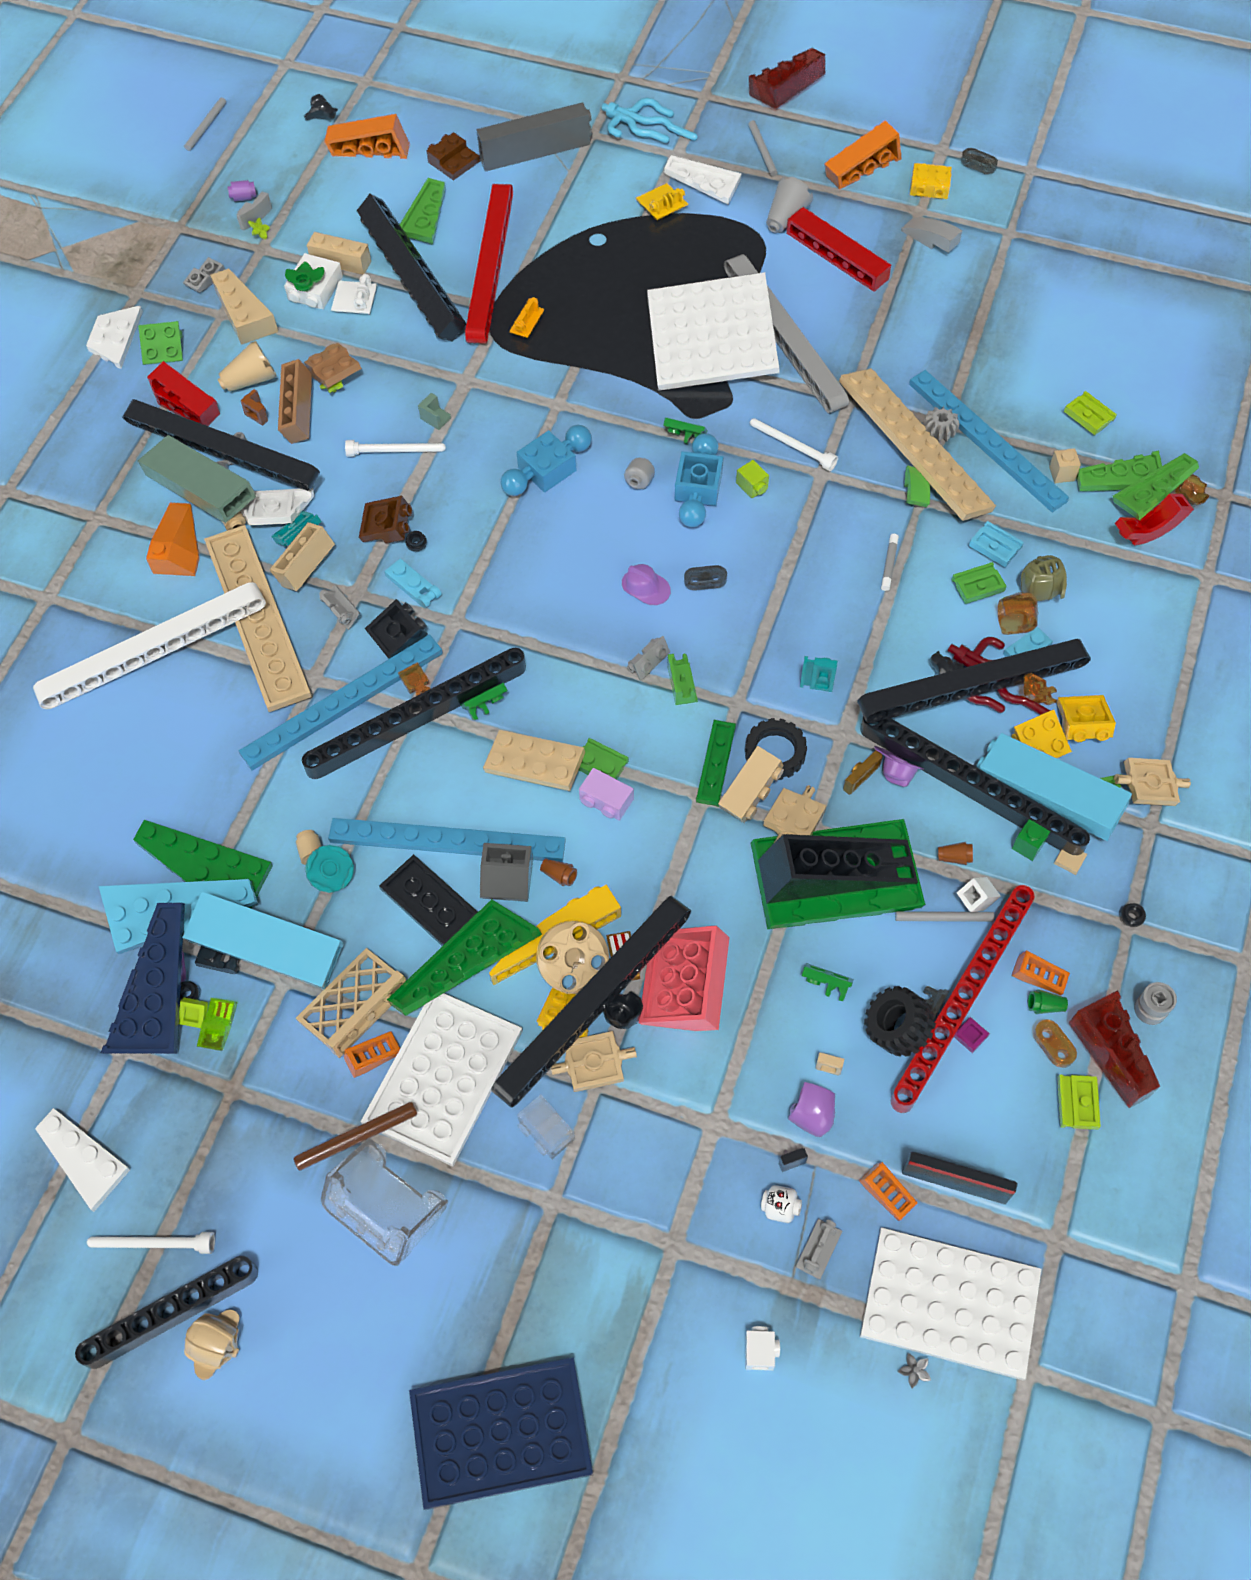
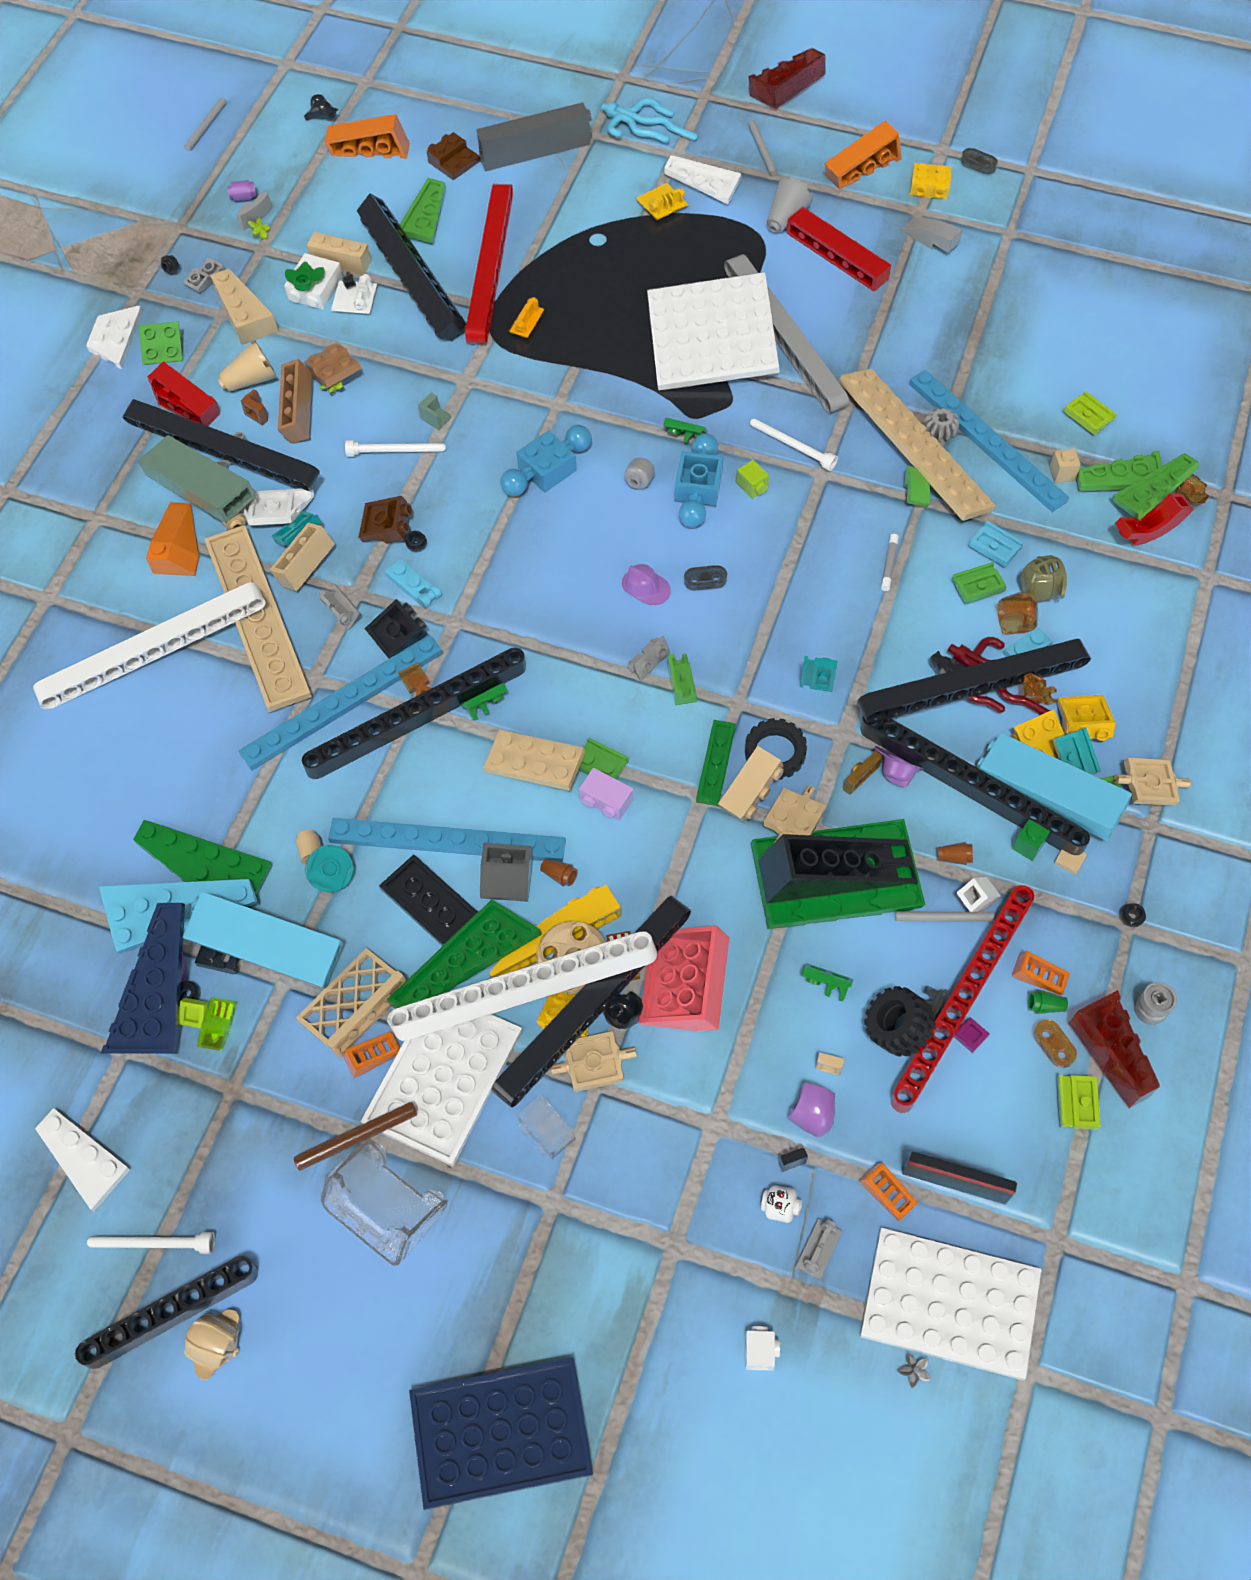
(169, 264): none -> black plate
(348, 280): none -> black hand
(522, 986): none -> white beam
(1077, 750): none -> teal plate

